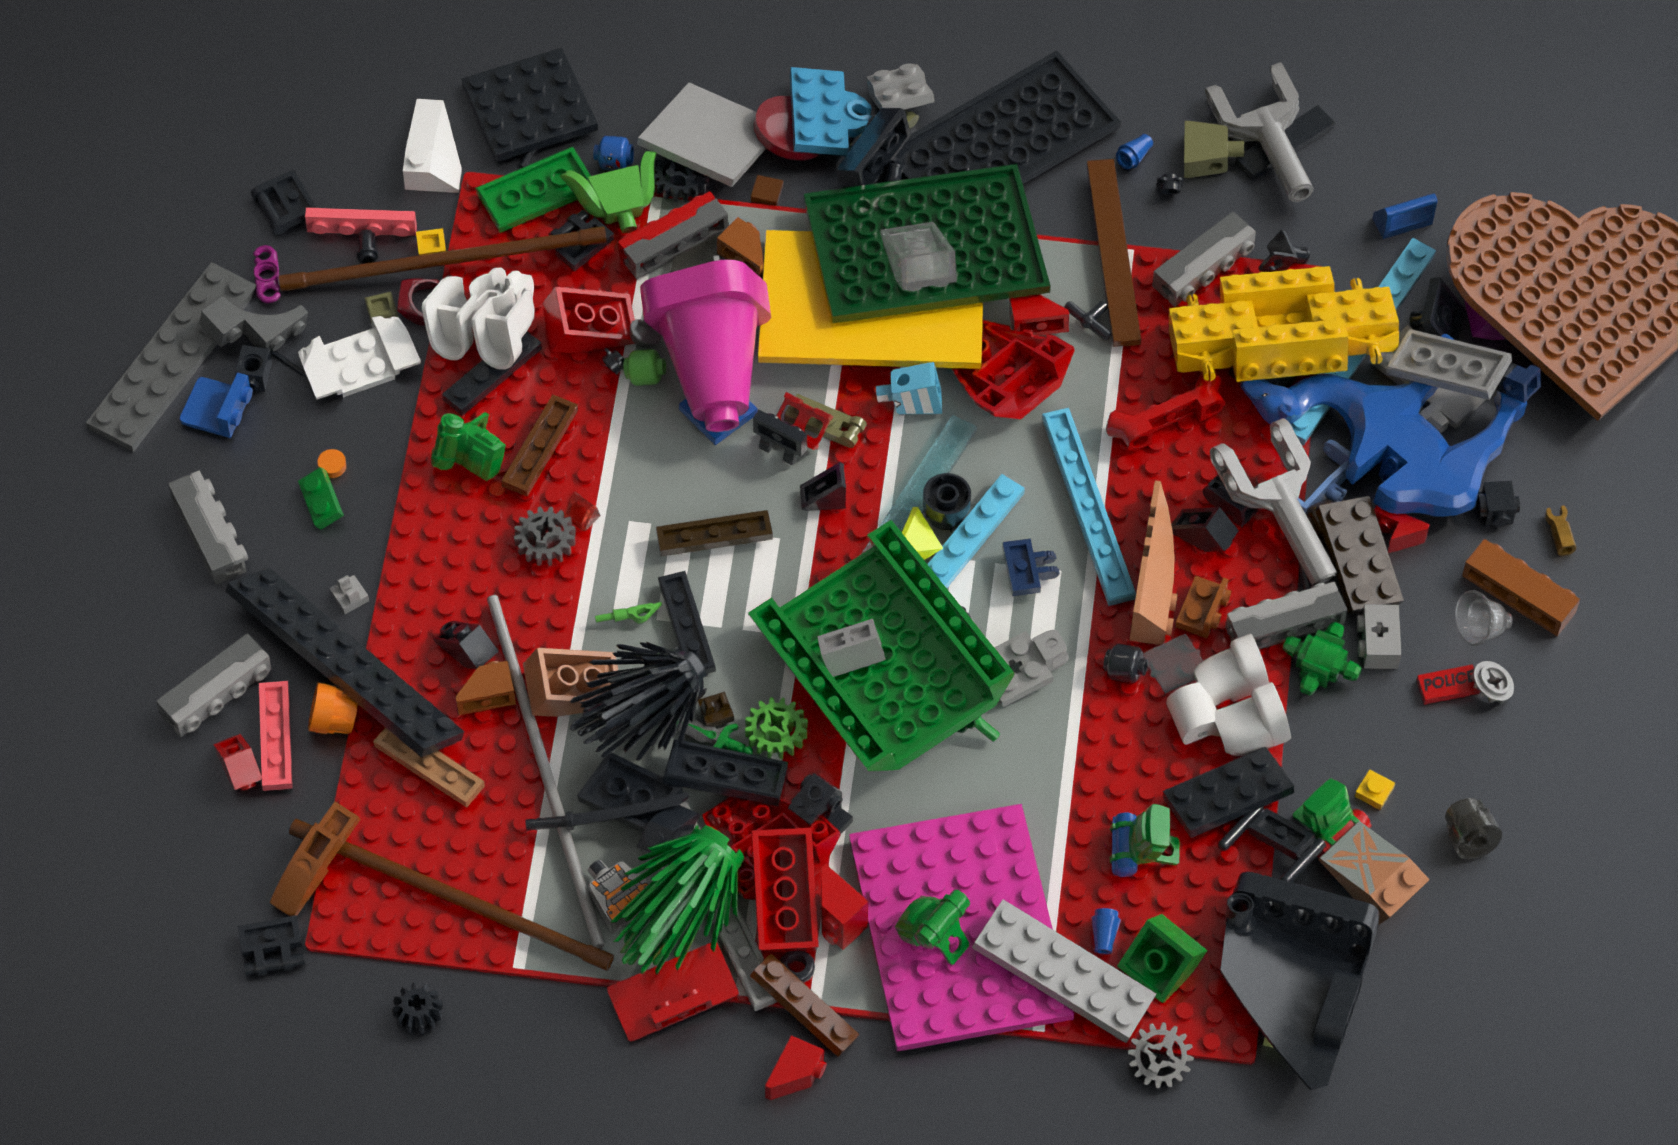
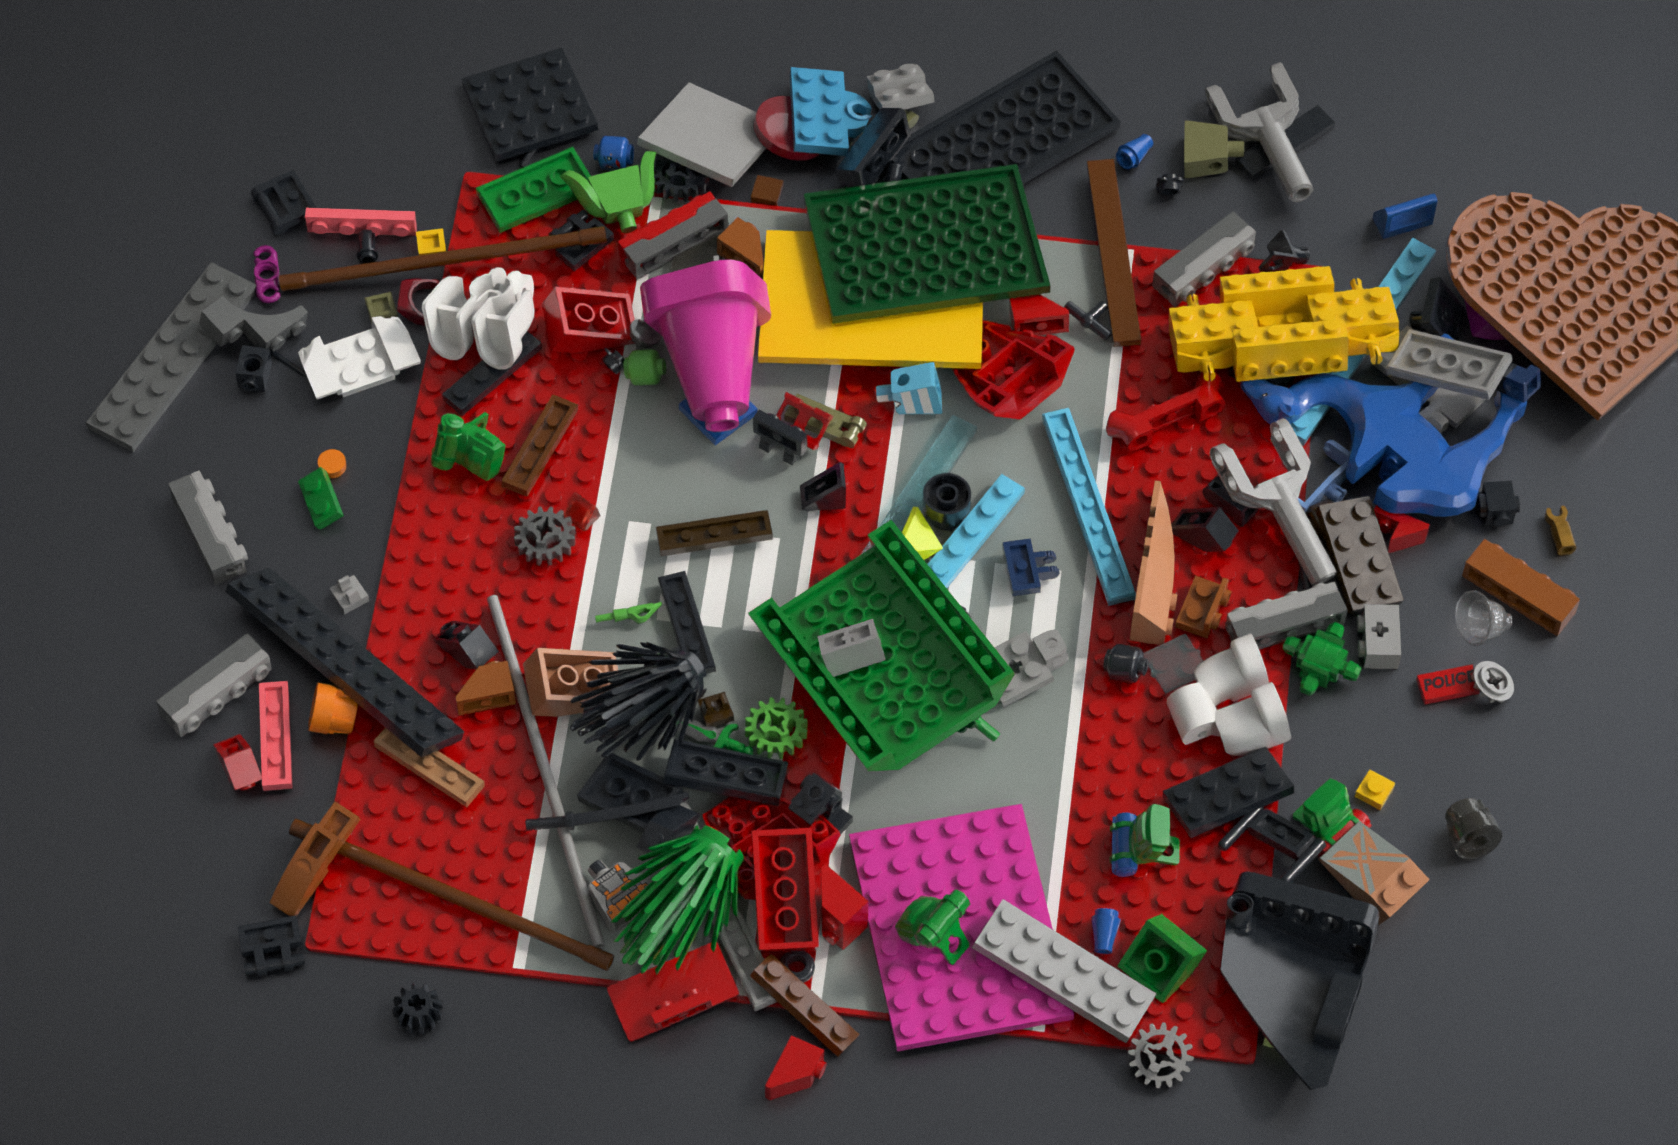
(217, 405): blue bracket -> none
(430, 152): white wedge -> none
(920, 256): clear slope -> none

